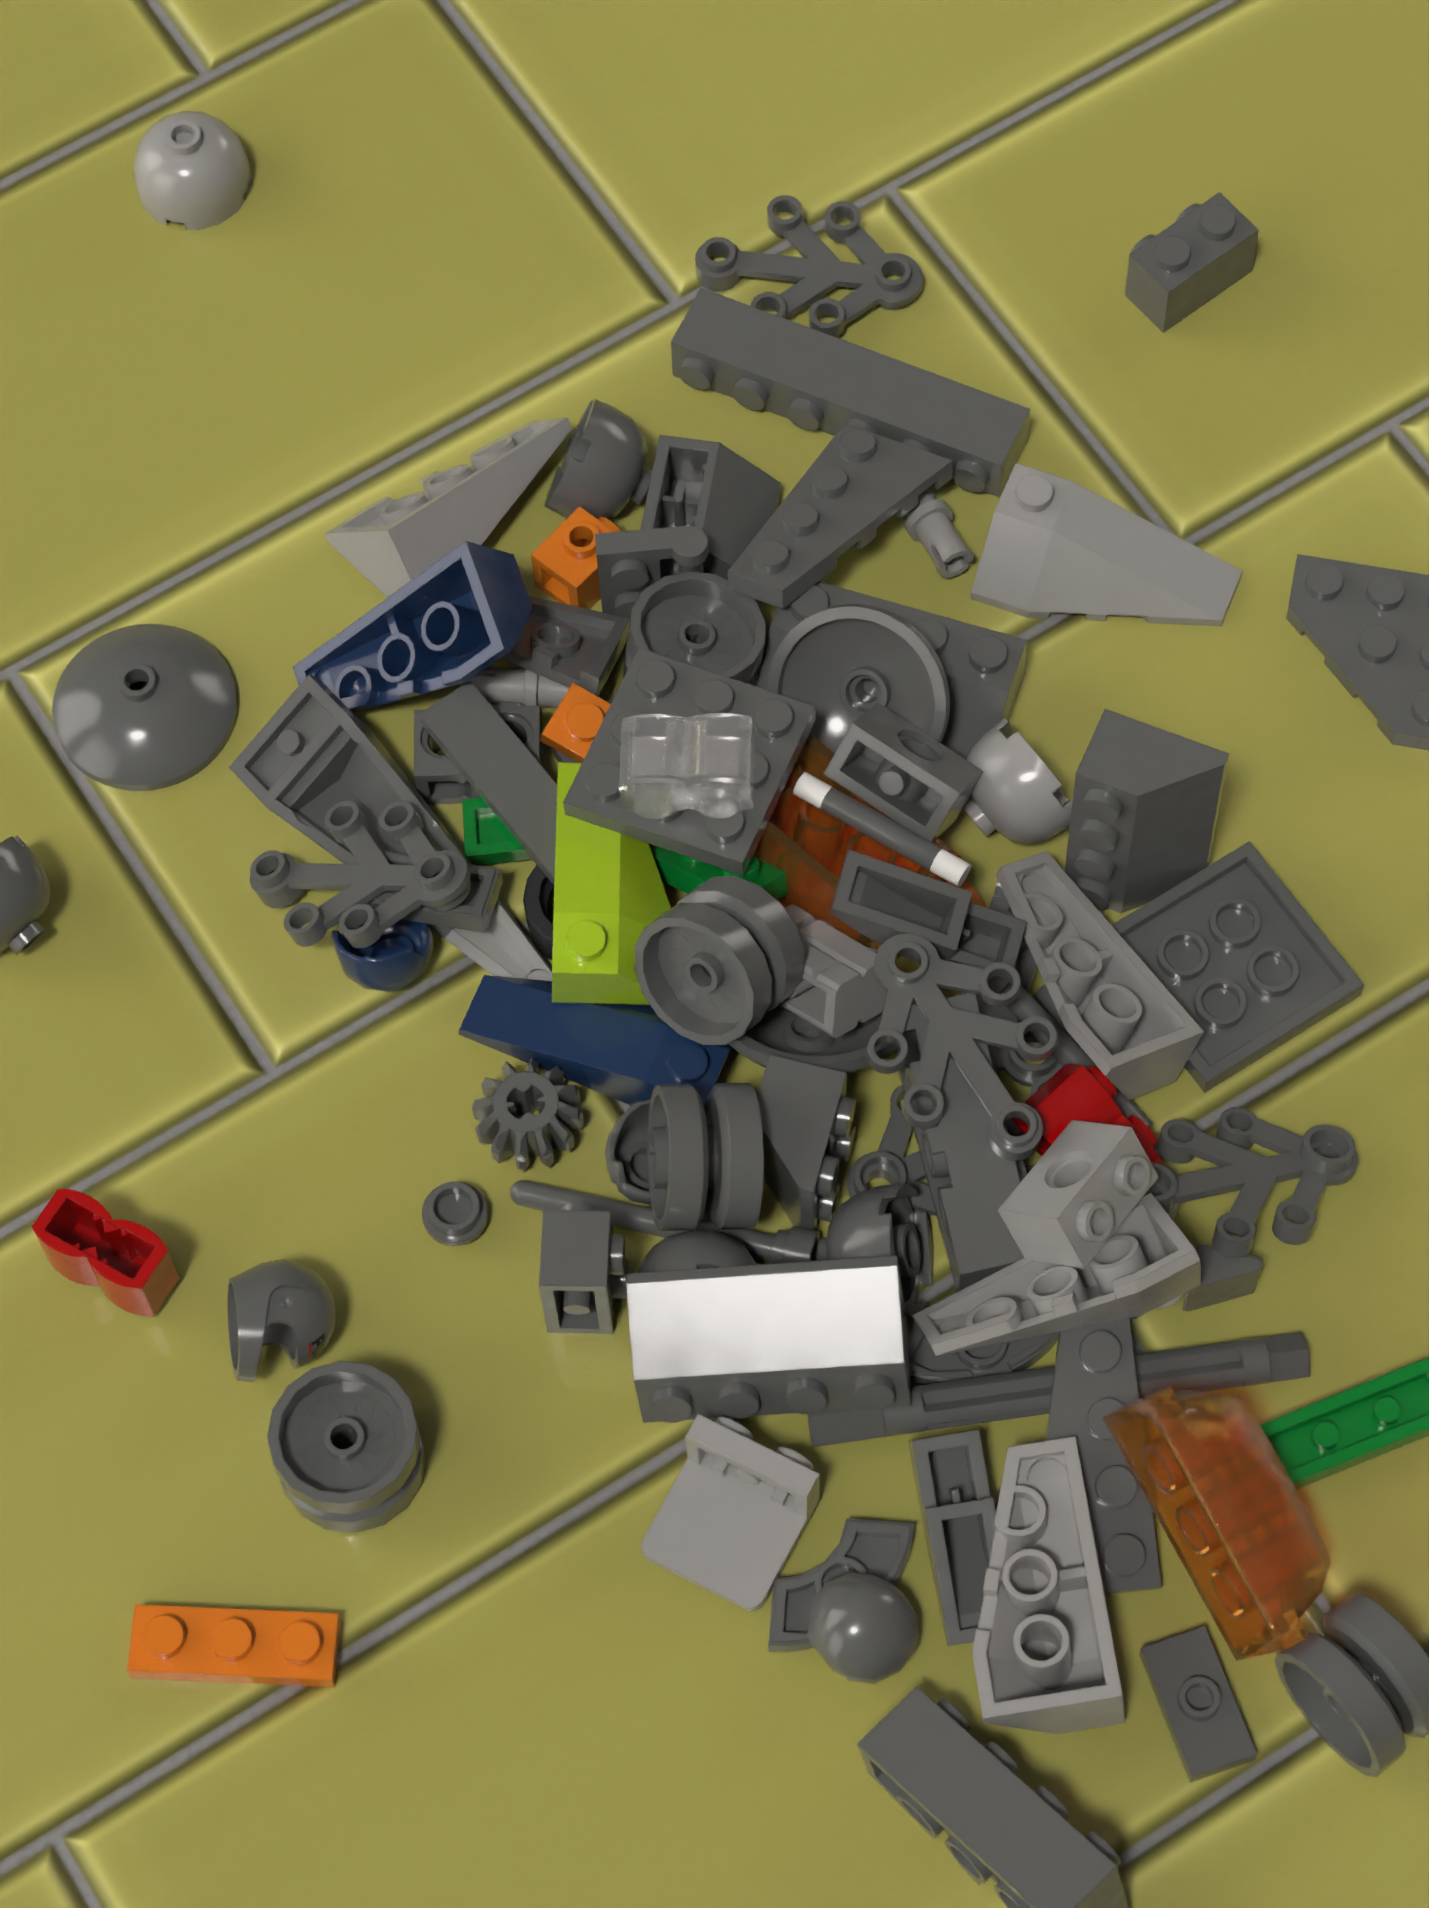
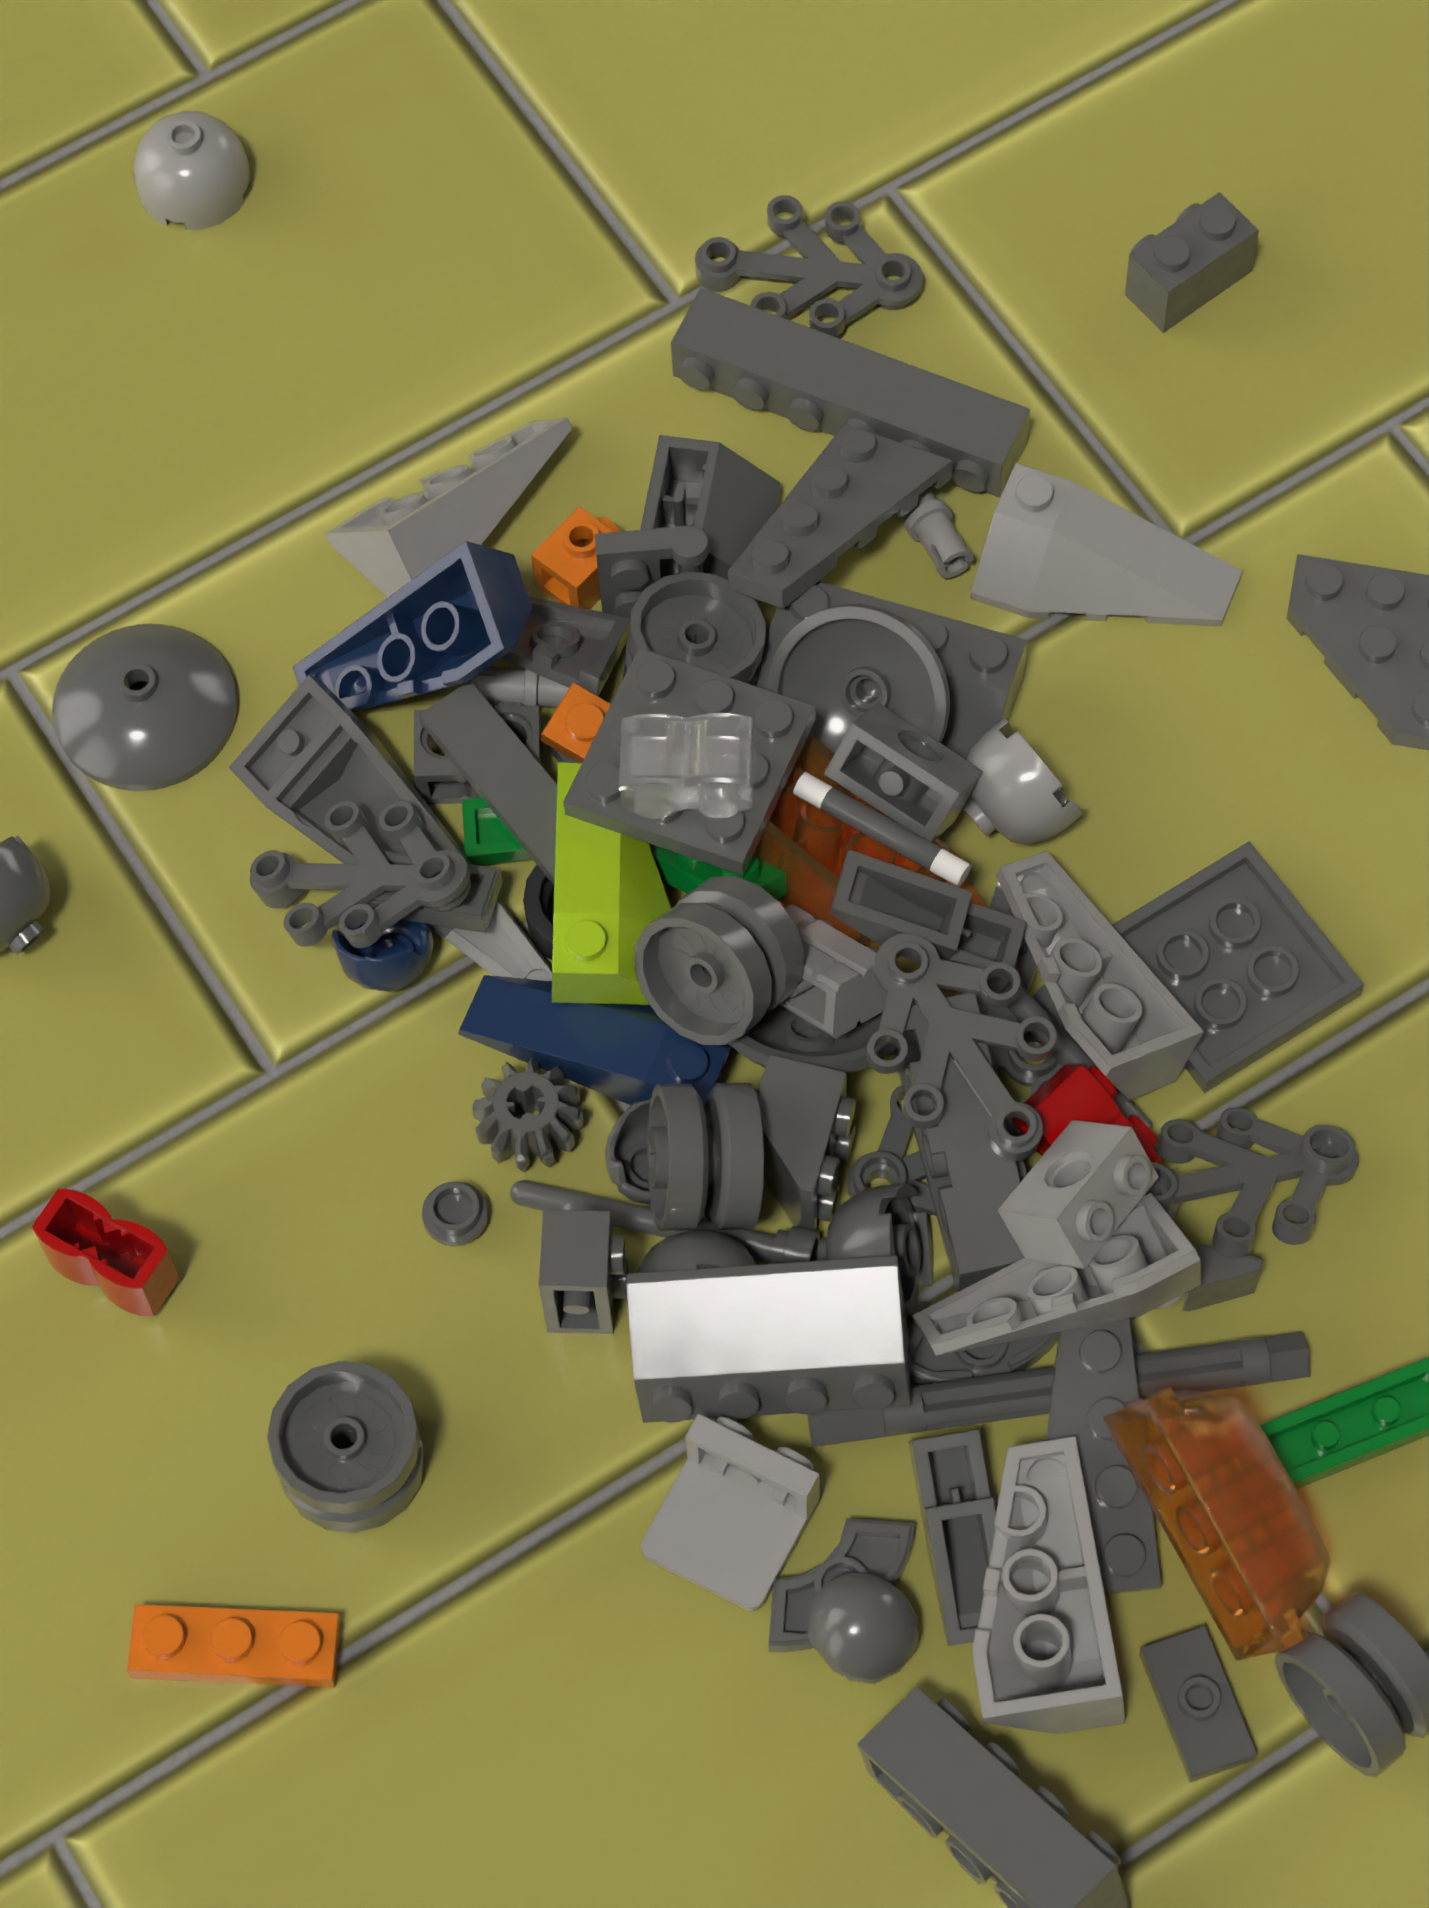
(281, 1307): dark grey helmet -> none
(601, 465): dark grey cylinder -> none
(1141, 812): dark grey slope -> none

